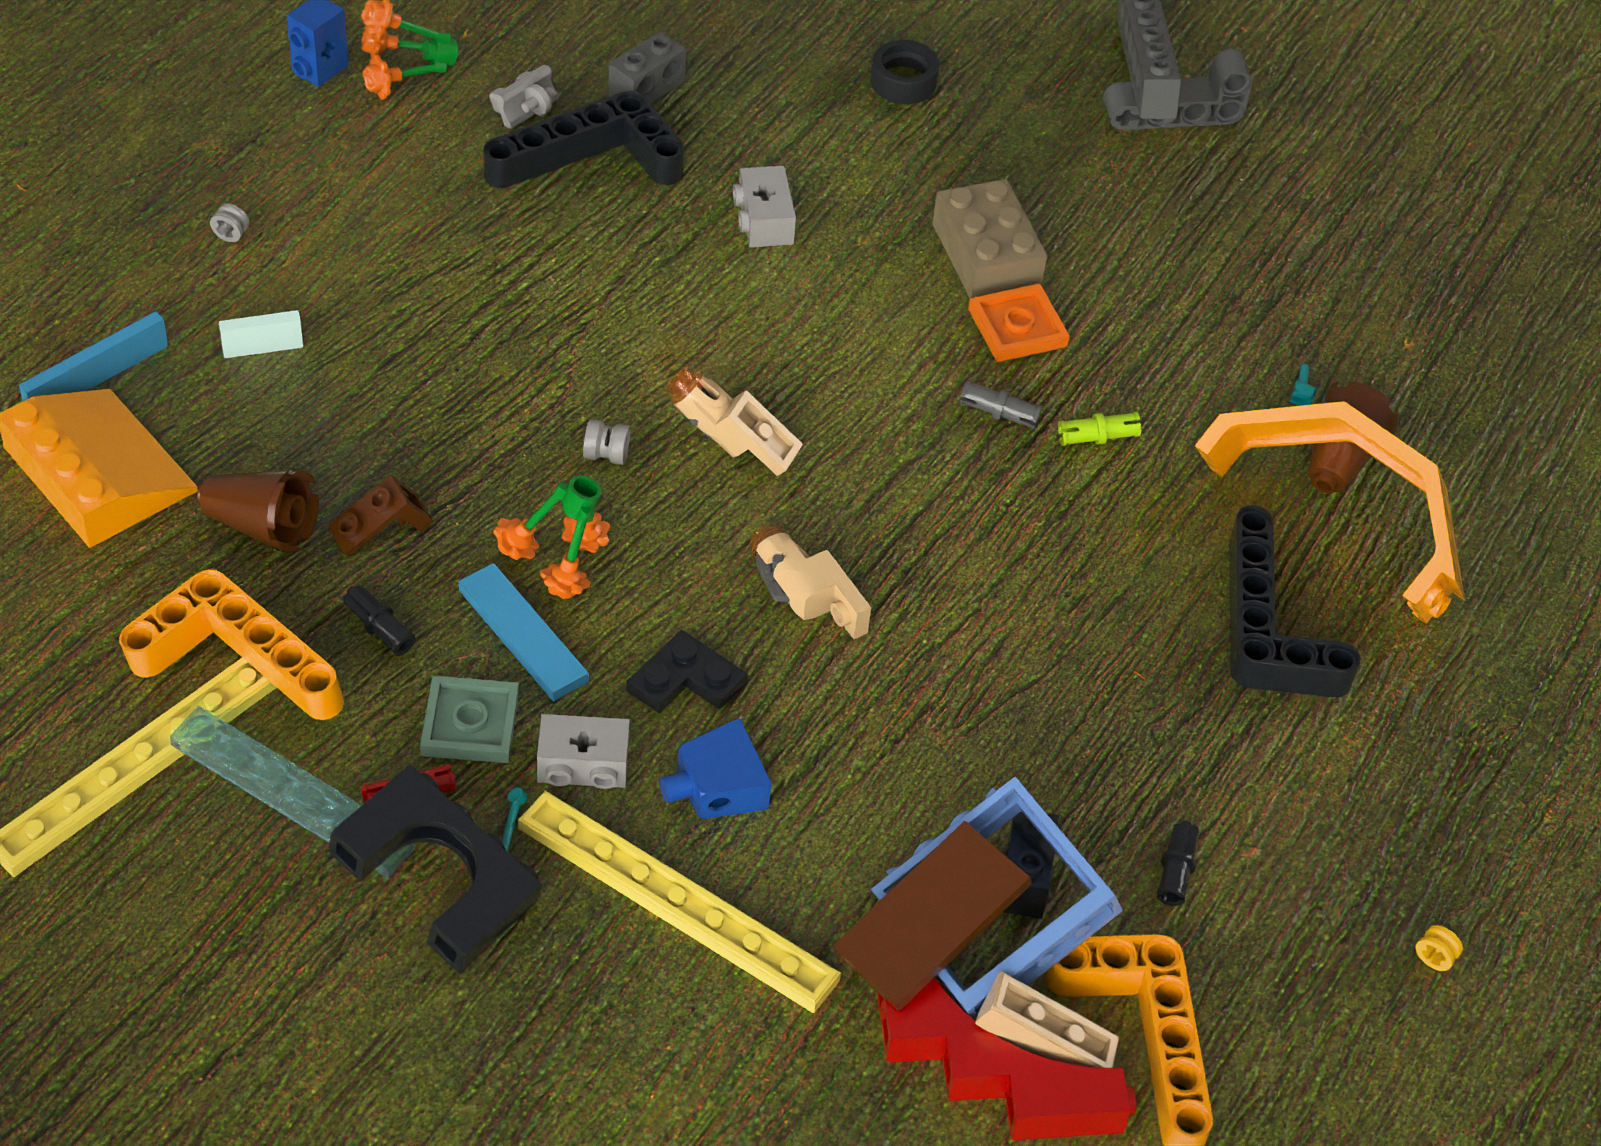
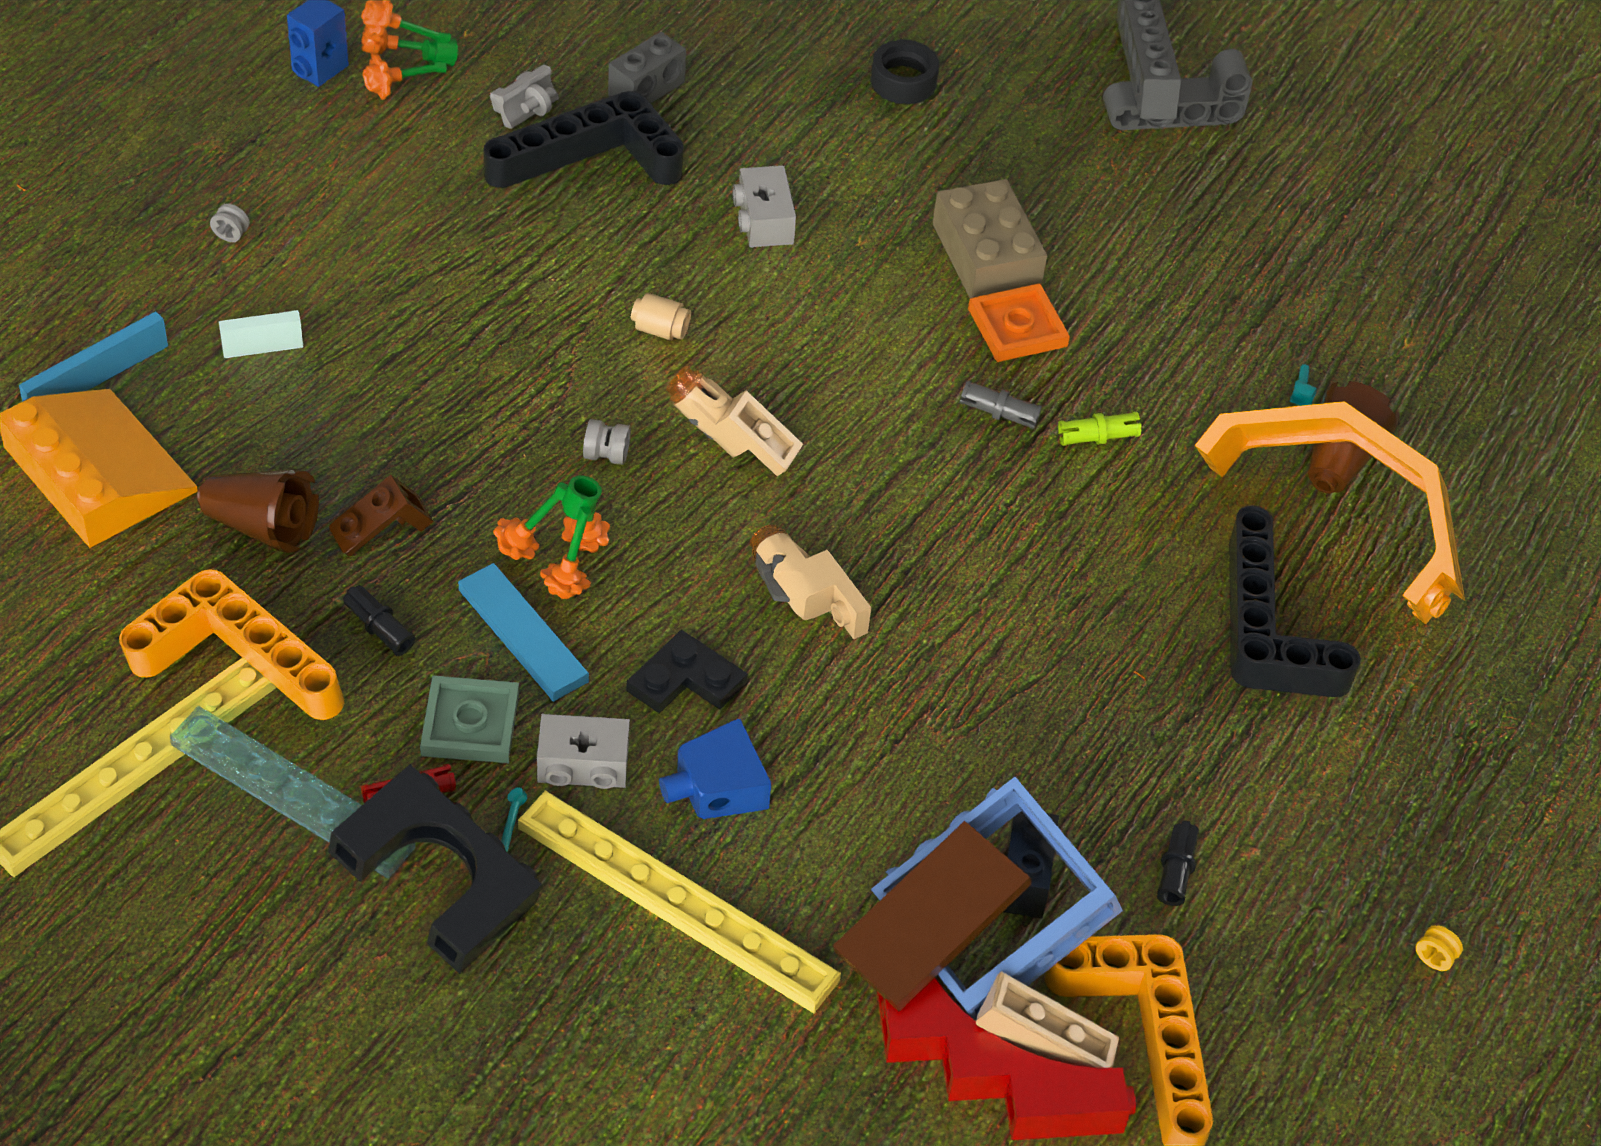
(661, 317): none -> tan brick

